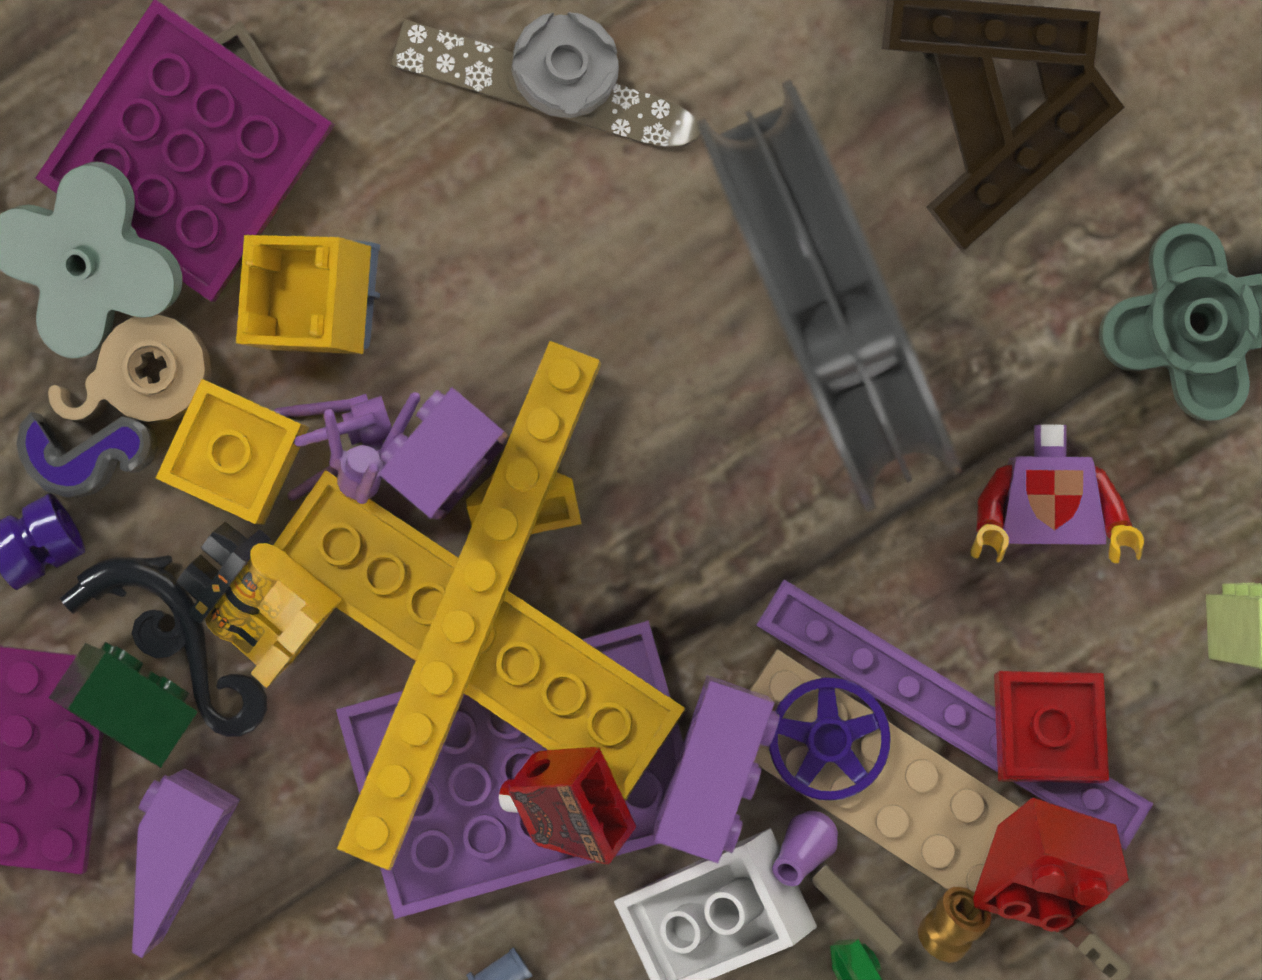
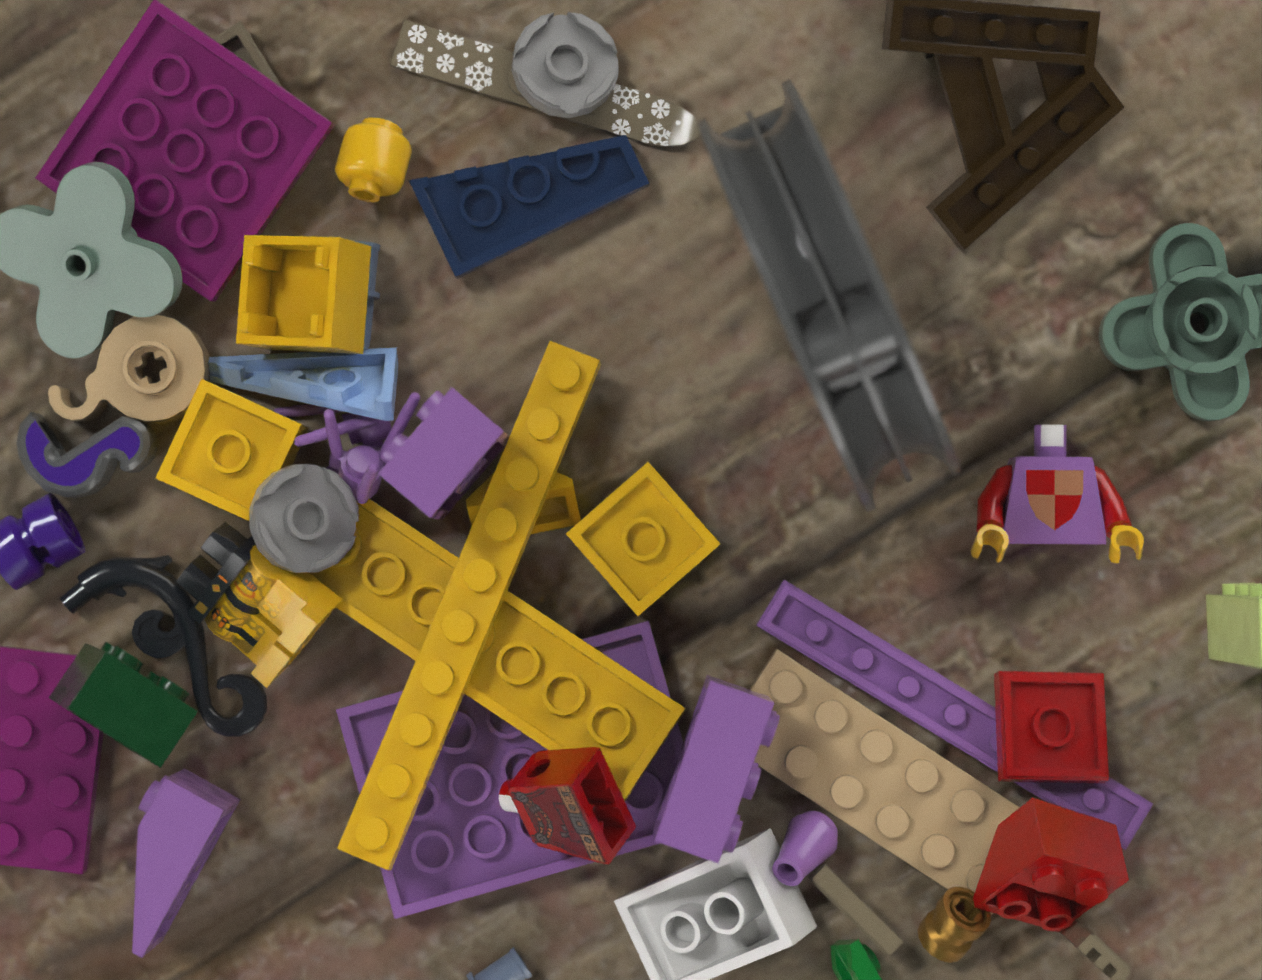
(303, 518): none -> light grey tile
(337, 381): none -> light blue wing
(373, 159): none -> yellow head
(513, 203): none -> dark blue wing
(643, 538): none -> yellow container
(830, 739): dark purple wheel -> none

